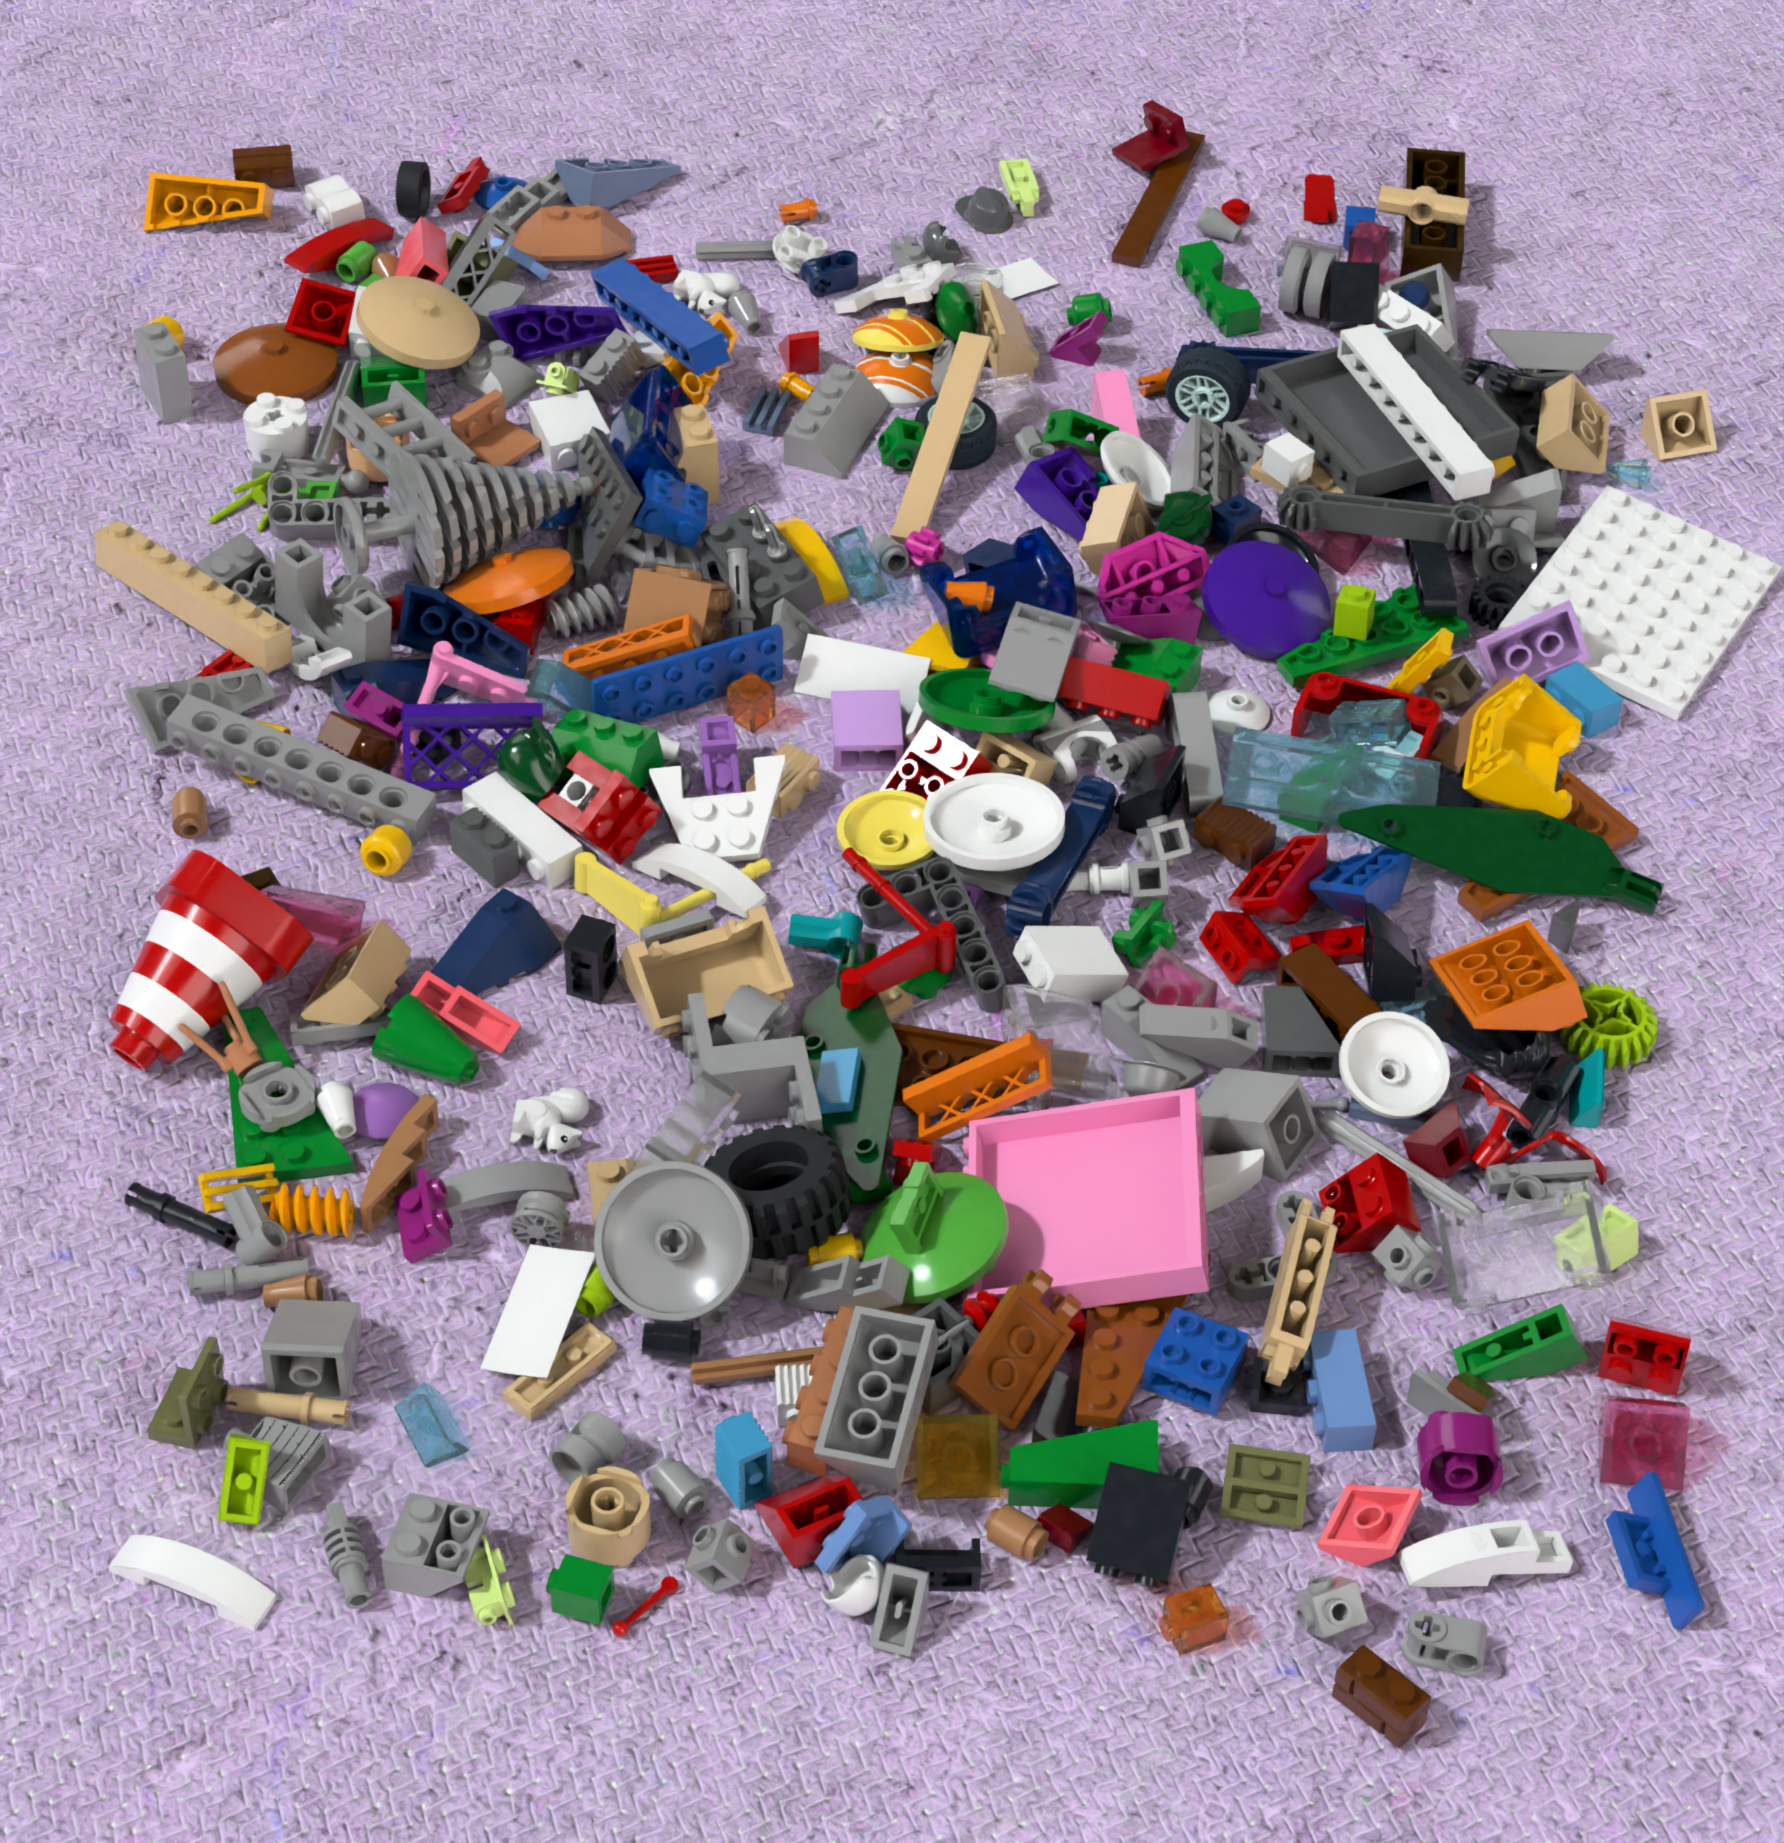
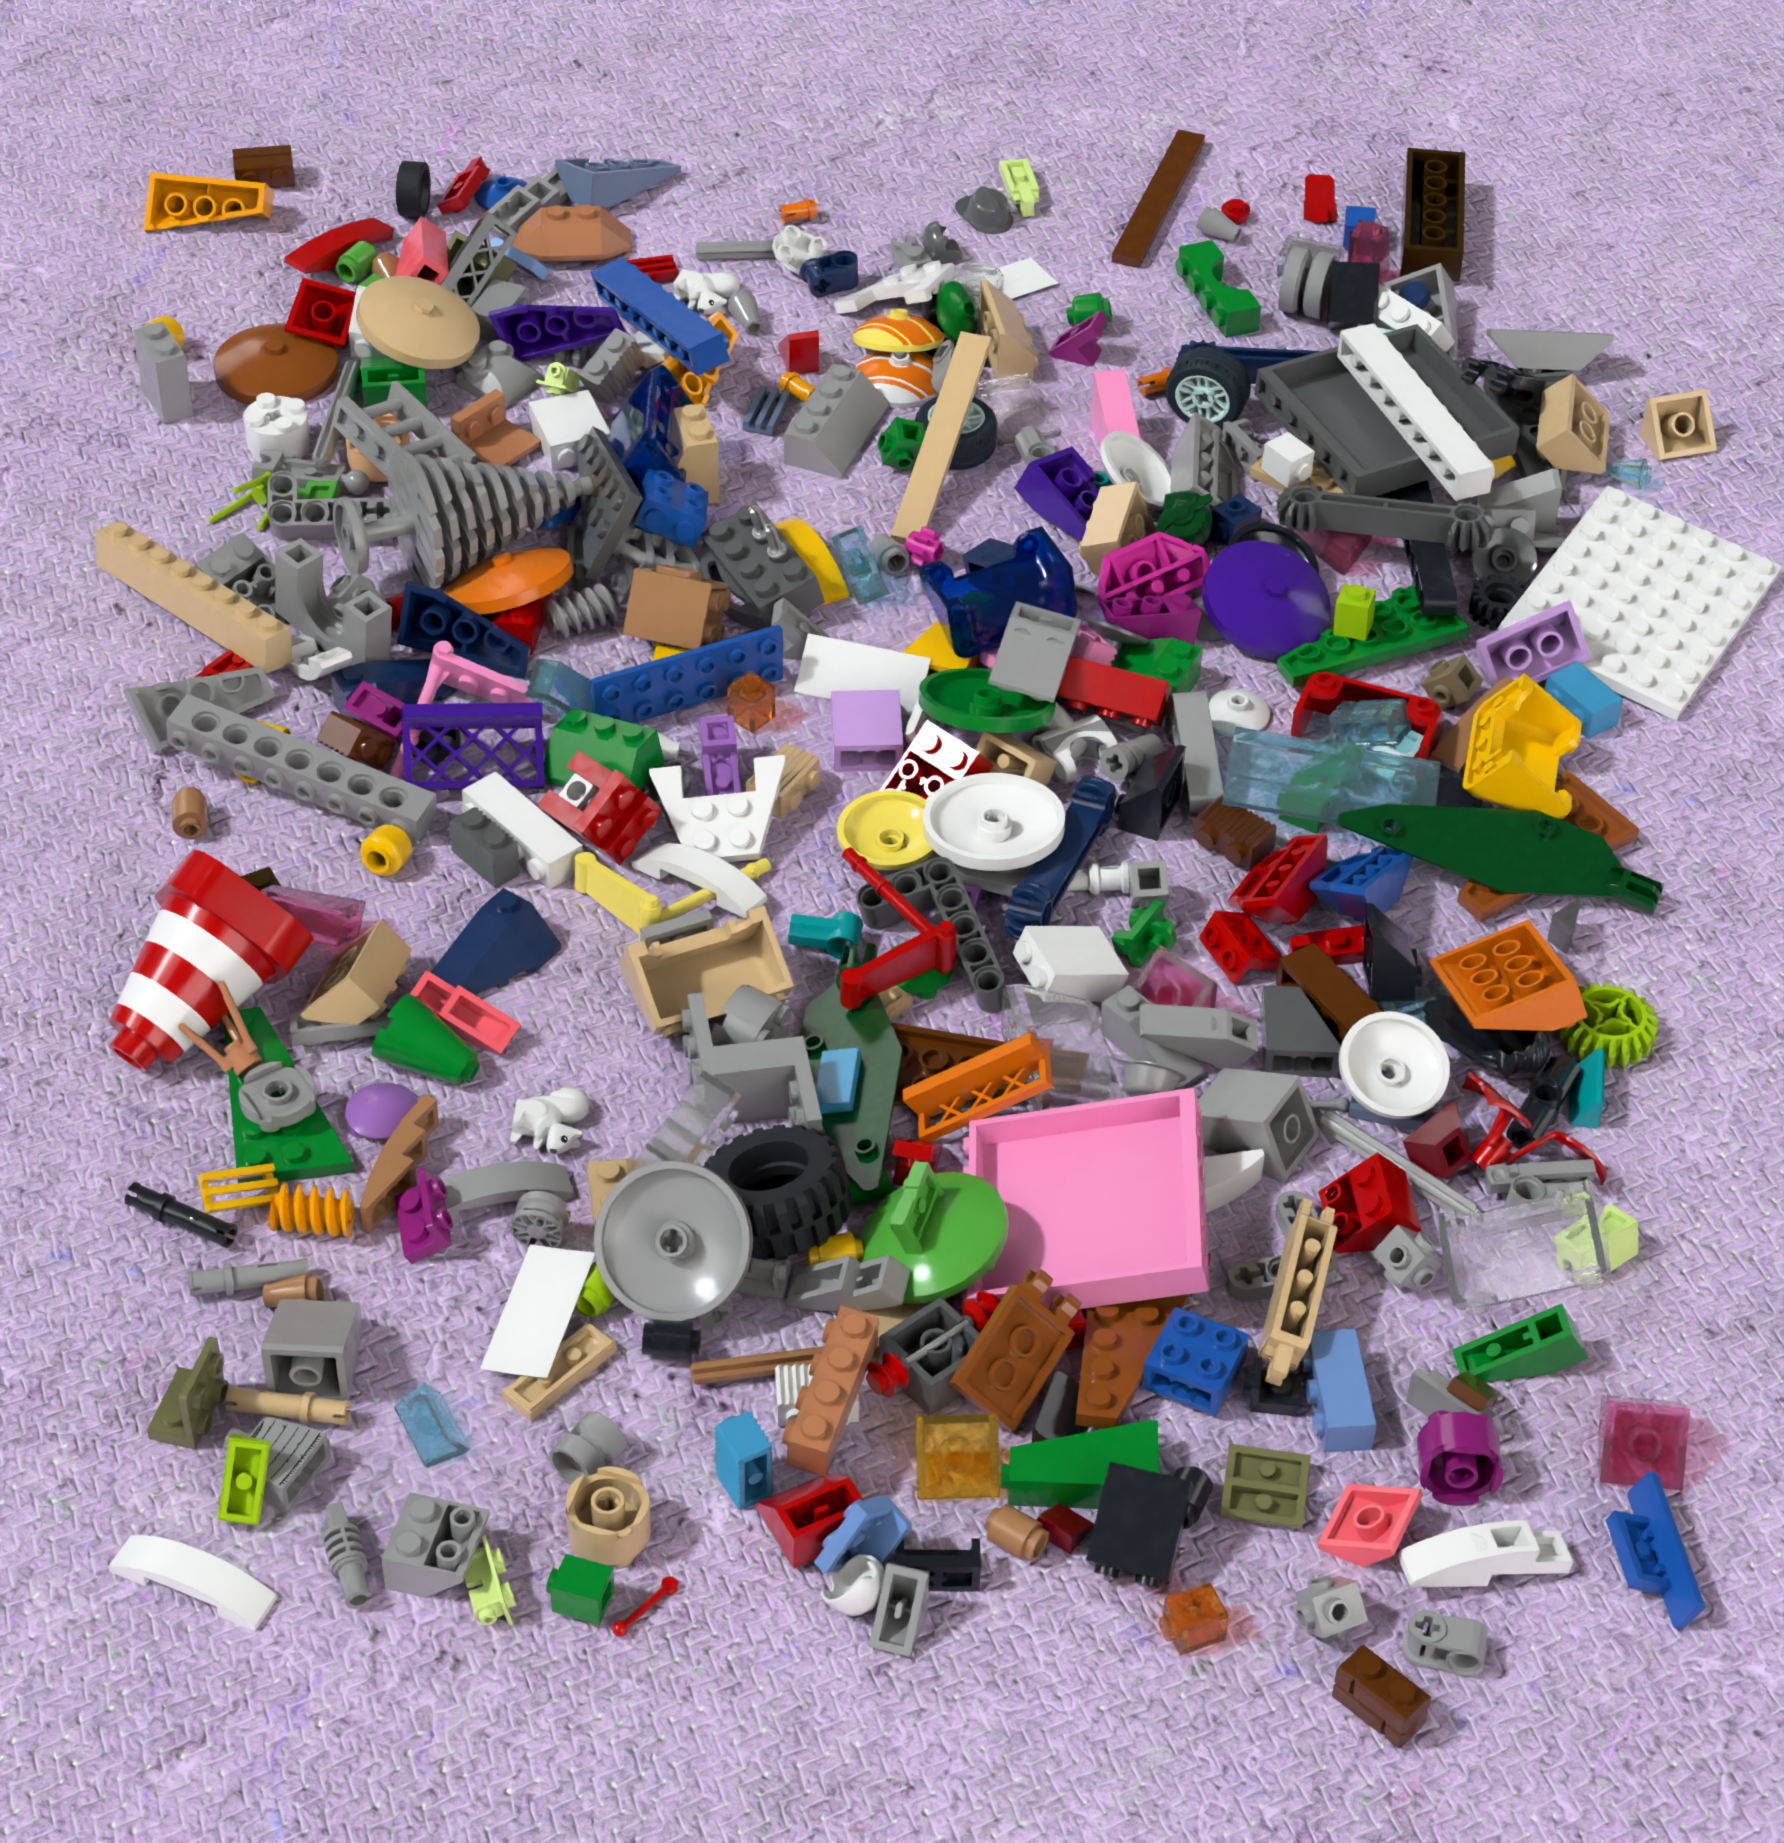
(259, 1236): light grey piece -> none
(333, 202): white brick -> none
(337, 1108): white cone -> none
(531, 761): dark green helmet -> none
(590, 959): black brick -> none
(629, 650): orange fence -> none
(679, 1488): light grey brick -> none
(720, 1555): light grey brick -> none
(739, 617): light grey pin -> none
(877, 1396): light grey slope -> none
(971, 593): orange cone -> none
(1072, 427): green torso -> none
(1161, 141): dark red bracket -> none
(1163, 840): light grey brick -> none
(1410, 202): tan piece -> none
(1422, 664): yellow hinge -> none
(1644, 1355): red slope -> none

